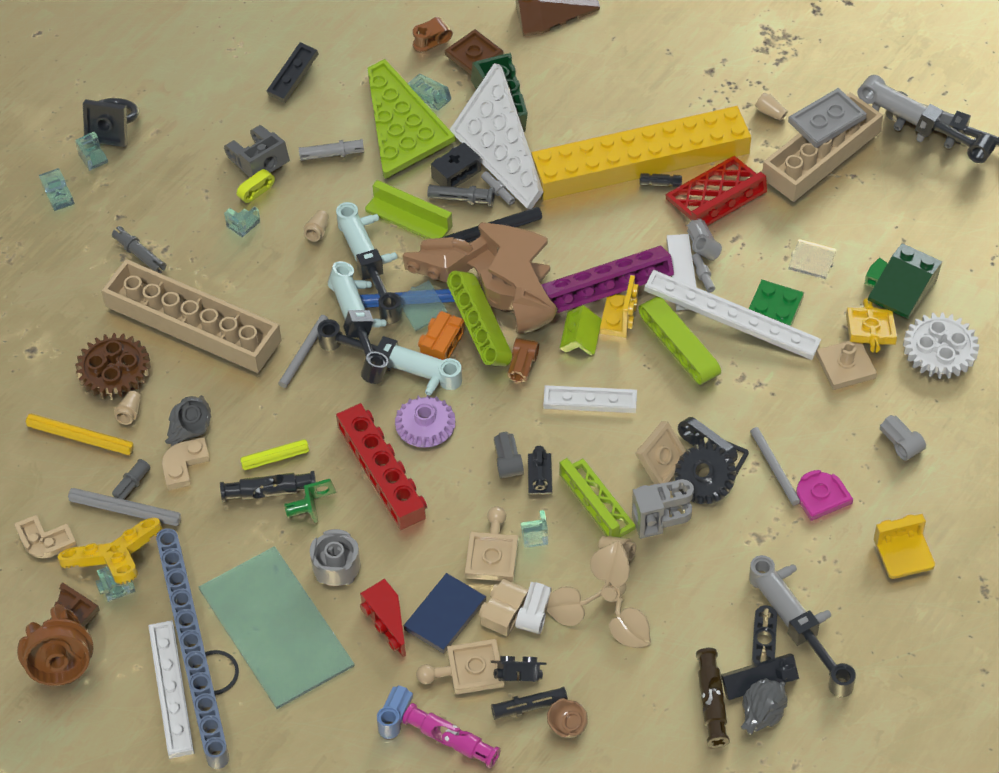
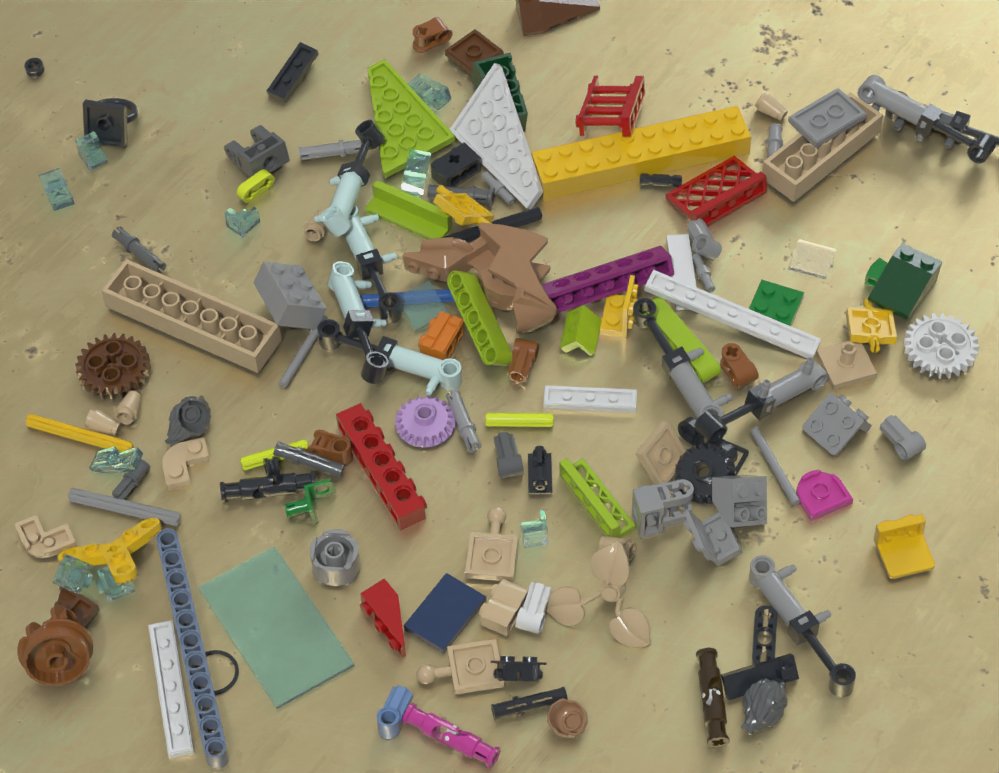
(37, 62): none -> black bush
(73, 574): none -> clear light blue brick
(102, 423): none -> tan cone
(113, 461): none -> clear light blue slope
(271, 466): none -> black bush
(289, 295): none -> light grey brick
(308, 459): none -> dark grey pin
(331, 447): none -> dark orange piece
(349, 181): none -> piece
(416, 172): none -> clear light blue slope
(461, 207): none -> yellow plate
(465, 427): none -> light grey pin
(520, 419): none -> neon yellow axle
(627, 113): none -> red fence
(677, 364): none -> piece
(713, 537): none -> light grey bracket
(737, 366): none -> dark orange piece
(741, 499): none -> light grey slope
(764, 398): none -> piece
(774, 141): none -> light grey pin
(835, 423): none -> light grey bracket

